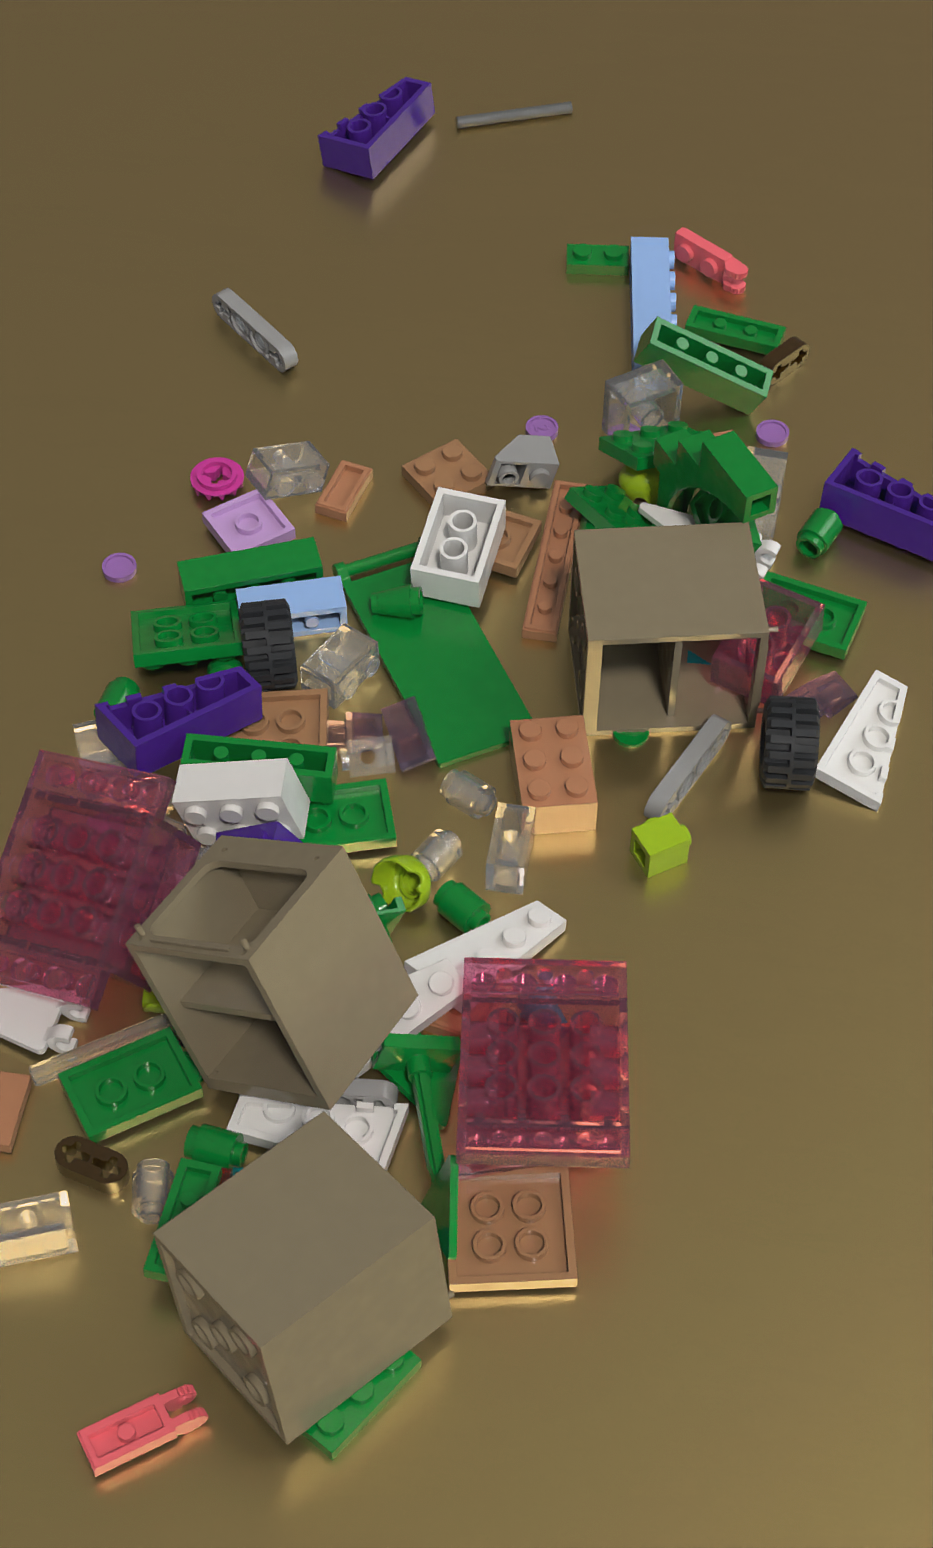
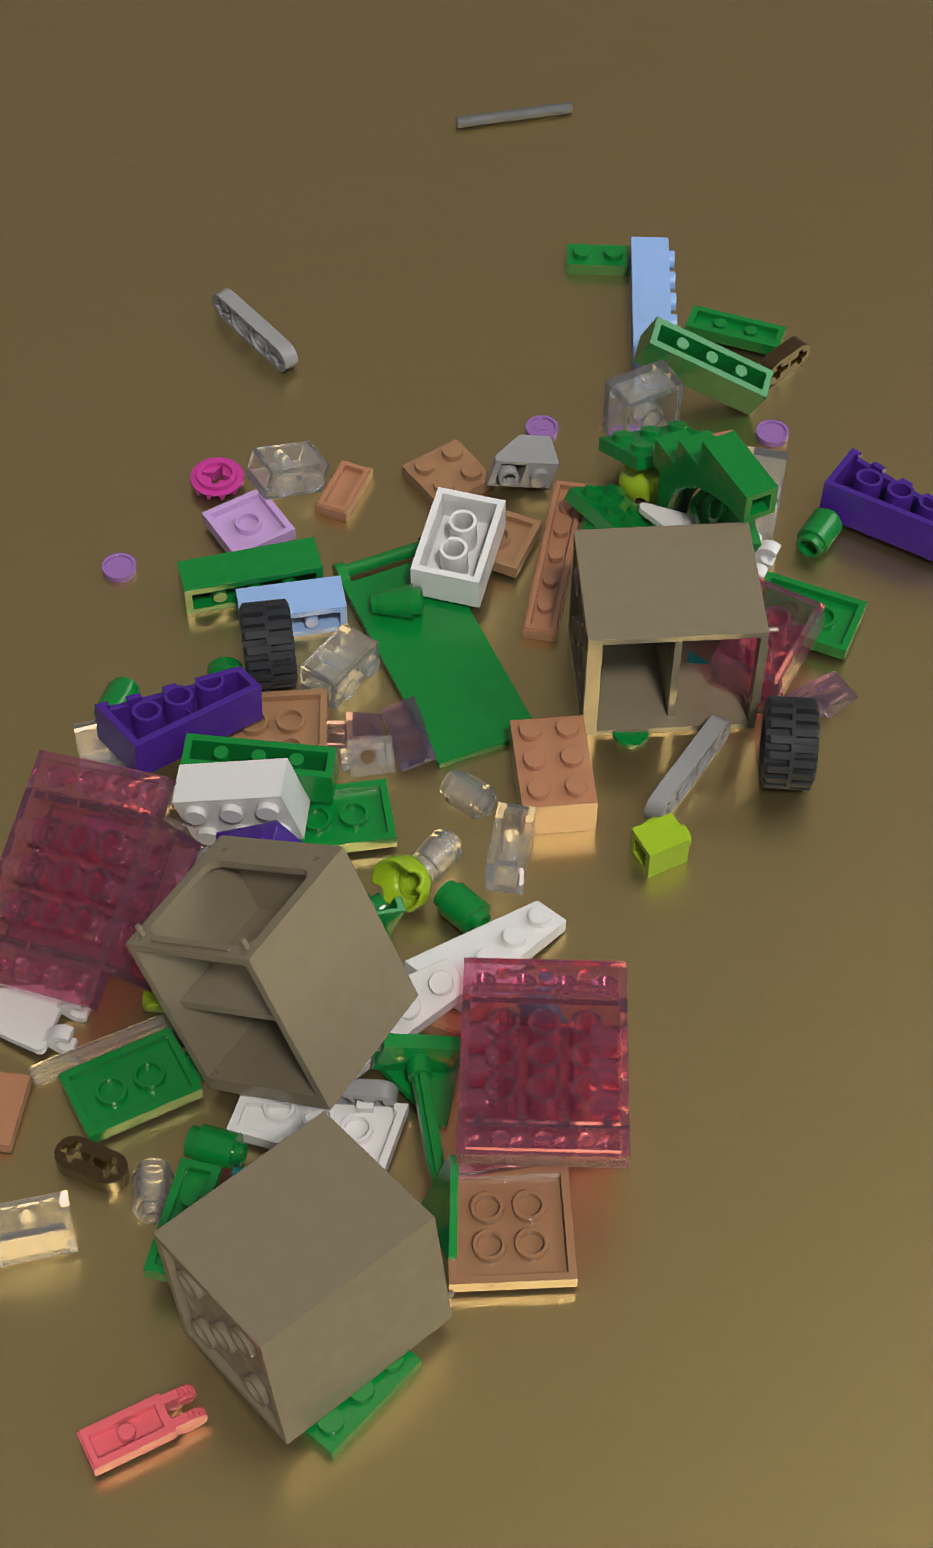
(186, 634): green plate -> none
(379, 130): dark purple wedge -> none
(710, 260): coral hinge -> none
(864, 743): white wing -> none

